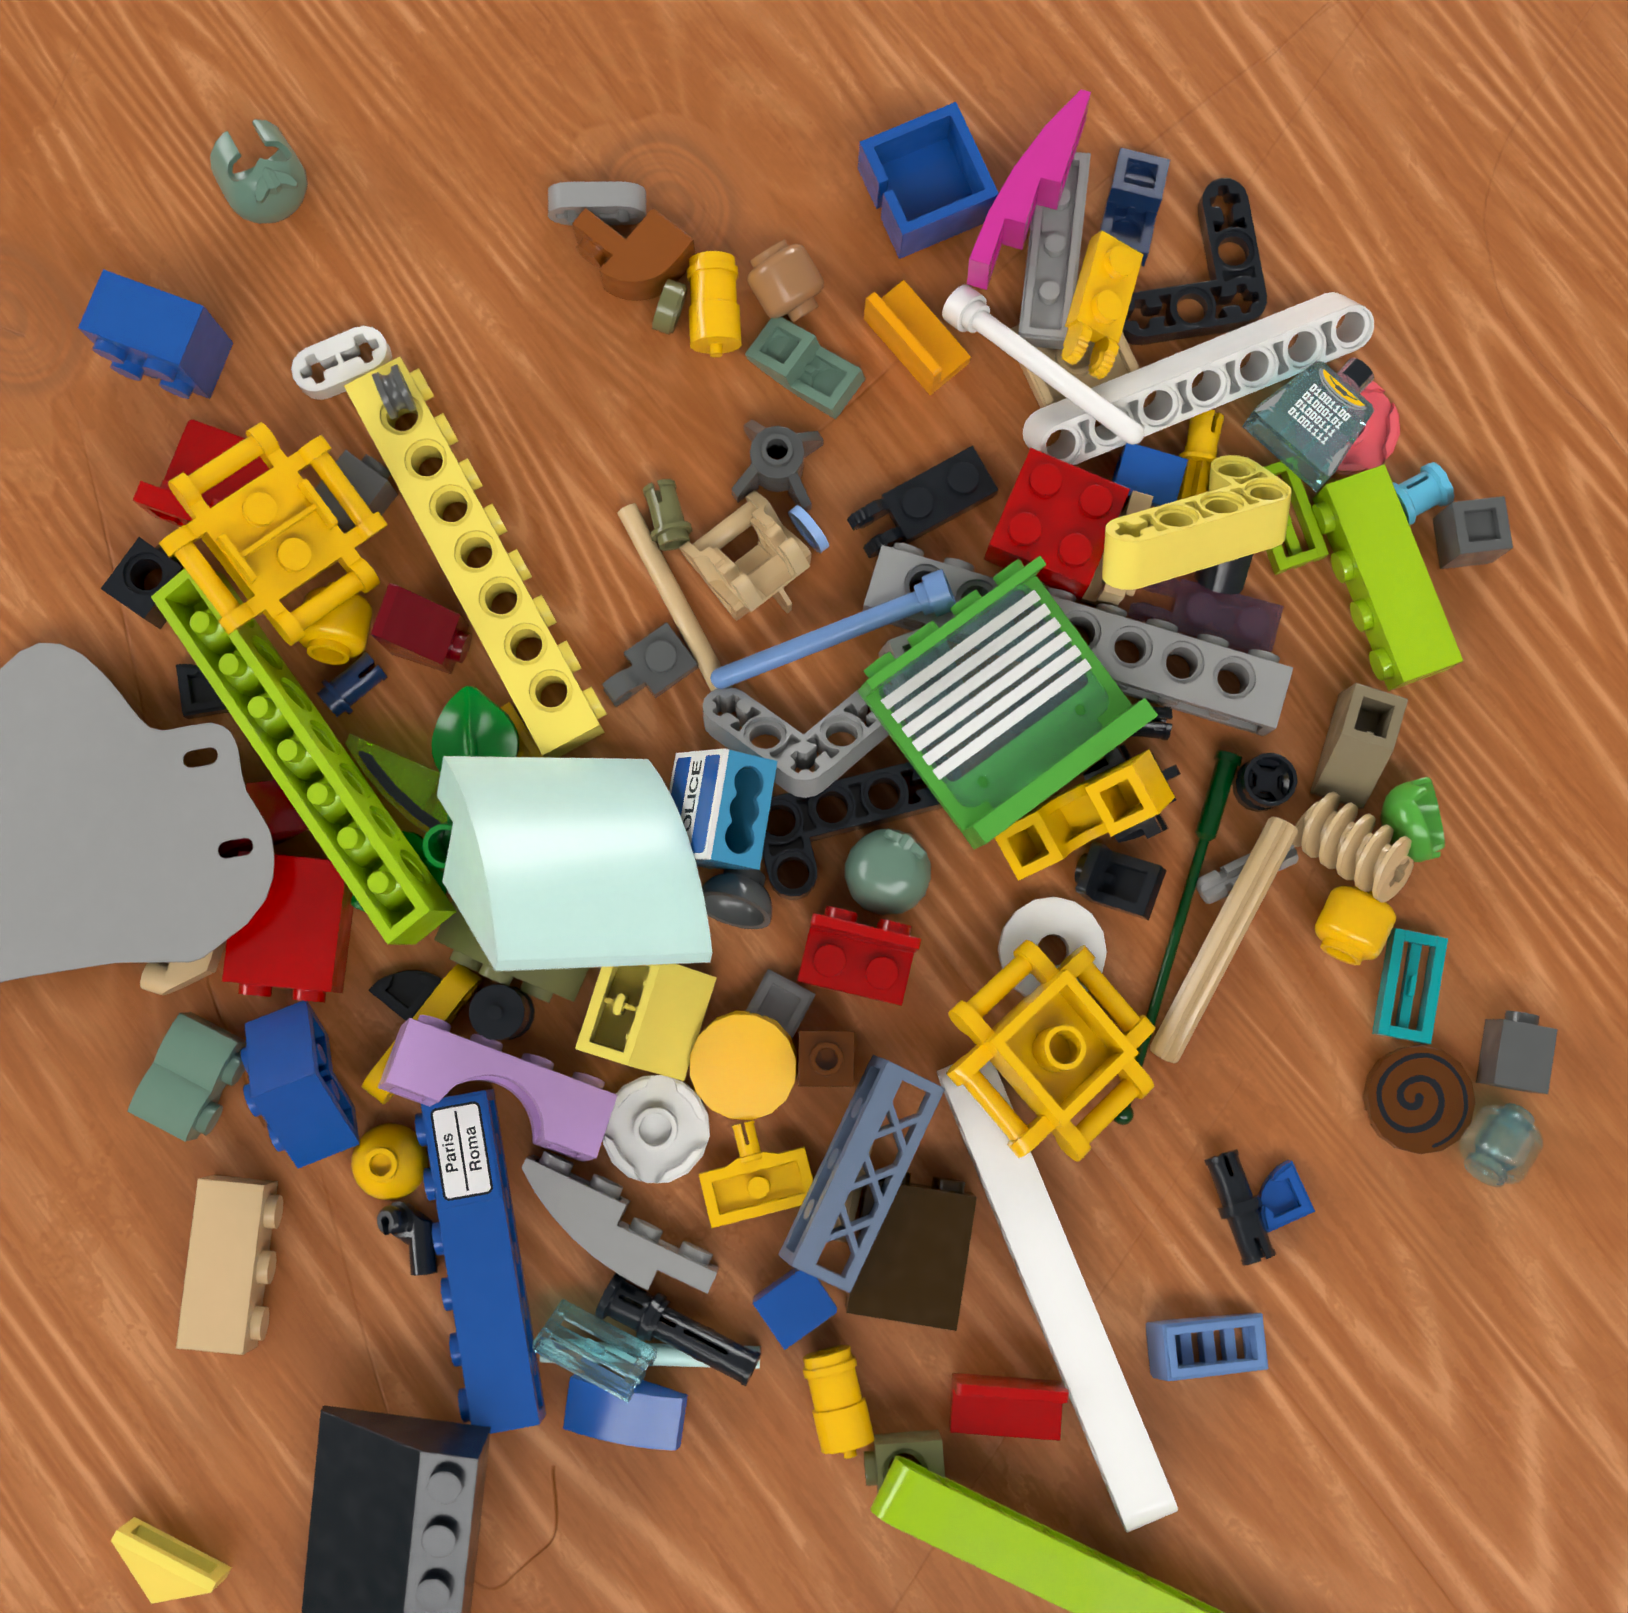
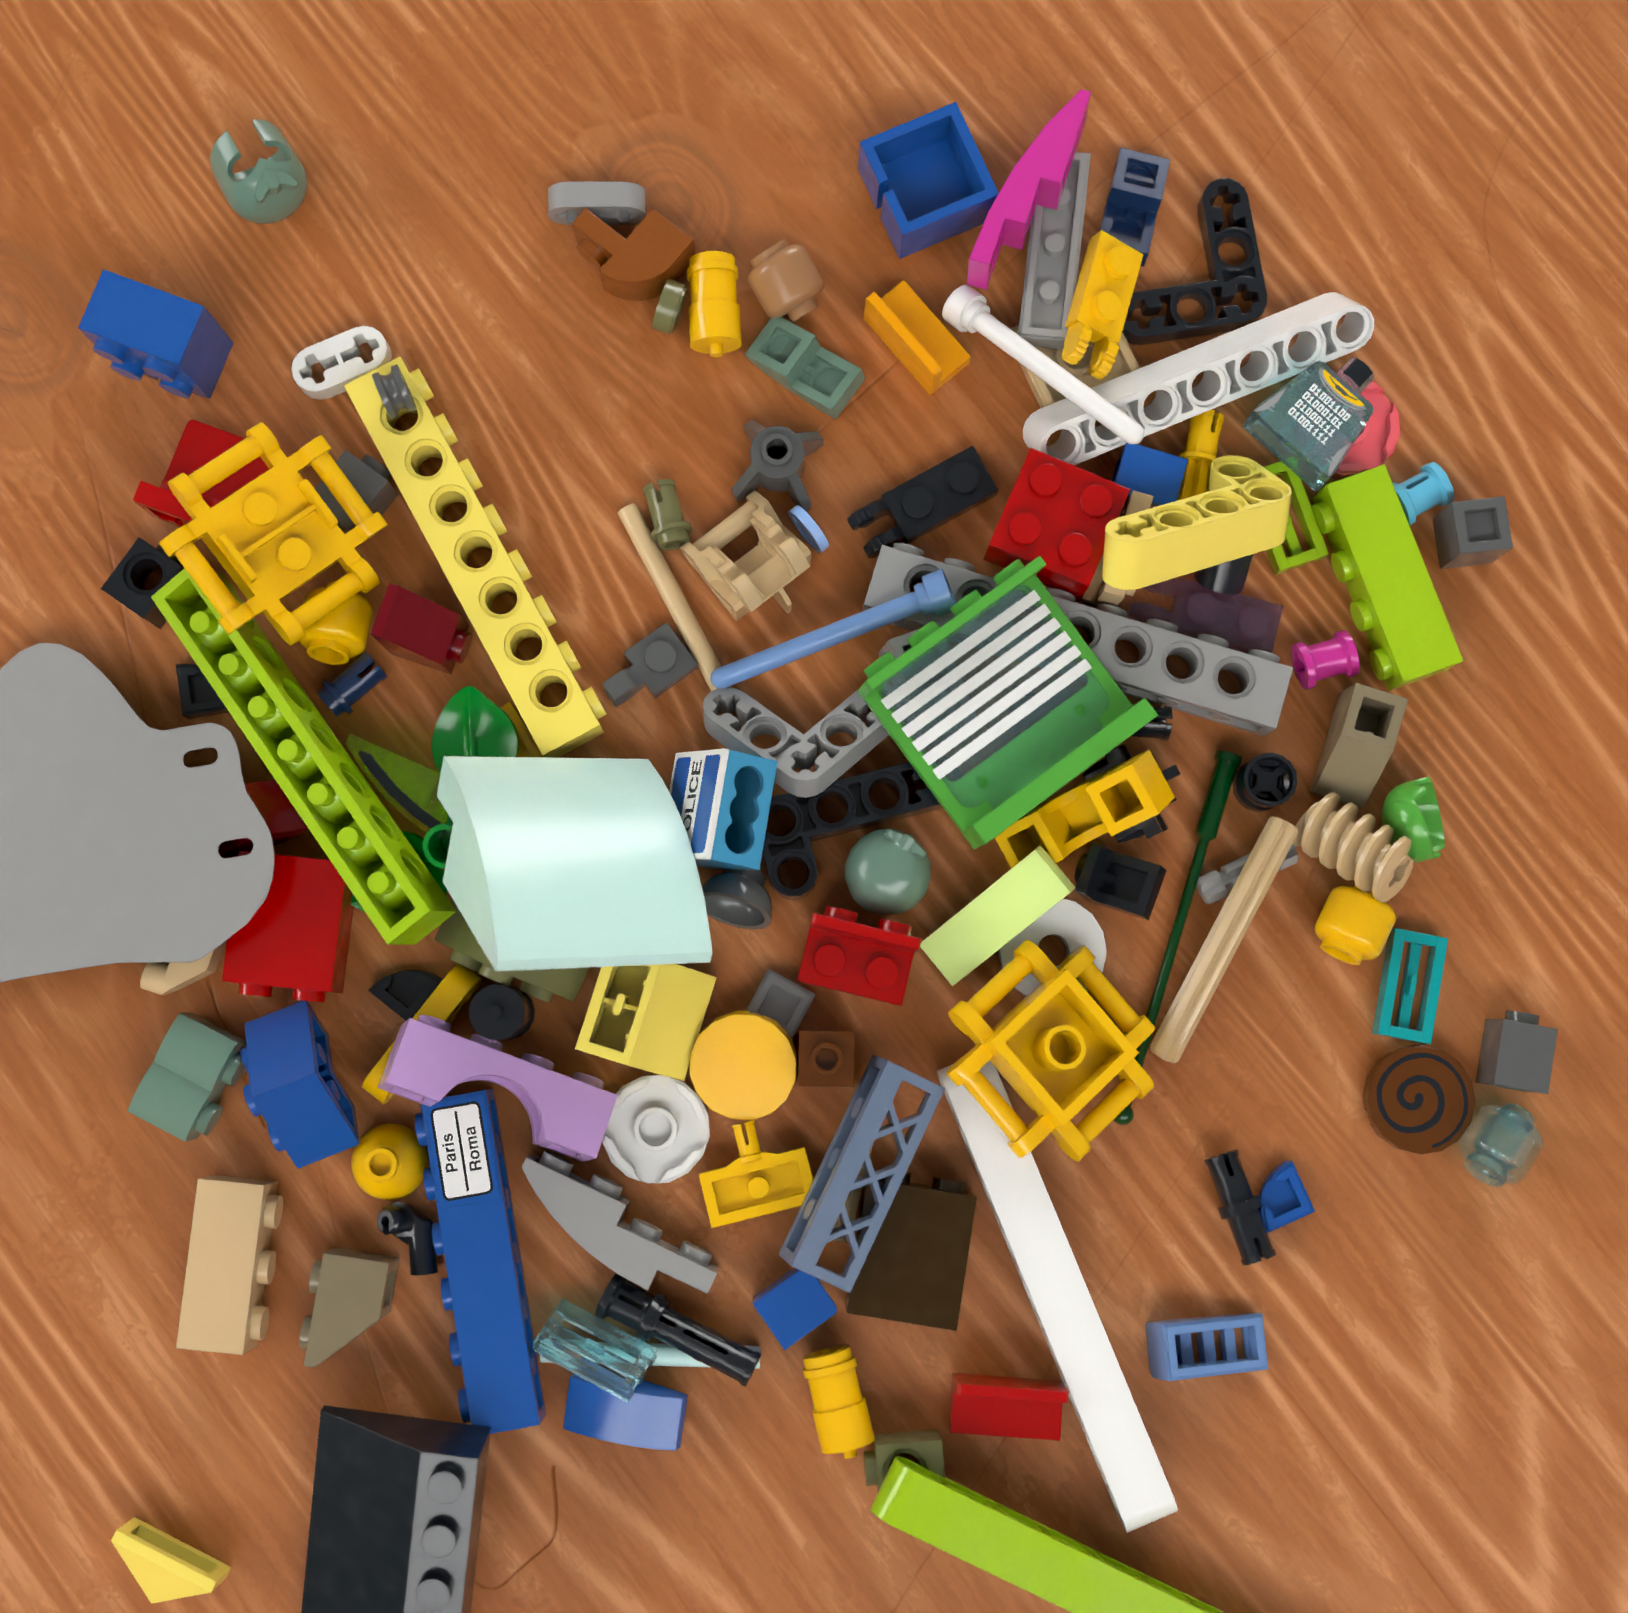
(351, 1296): none -> dark tan slope
(997, 915): none -> yellowish green tile
(1325, 659): none -> dark pink bush

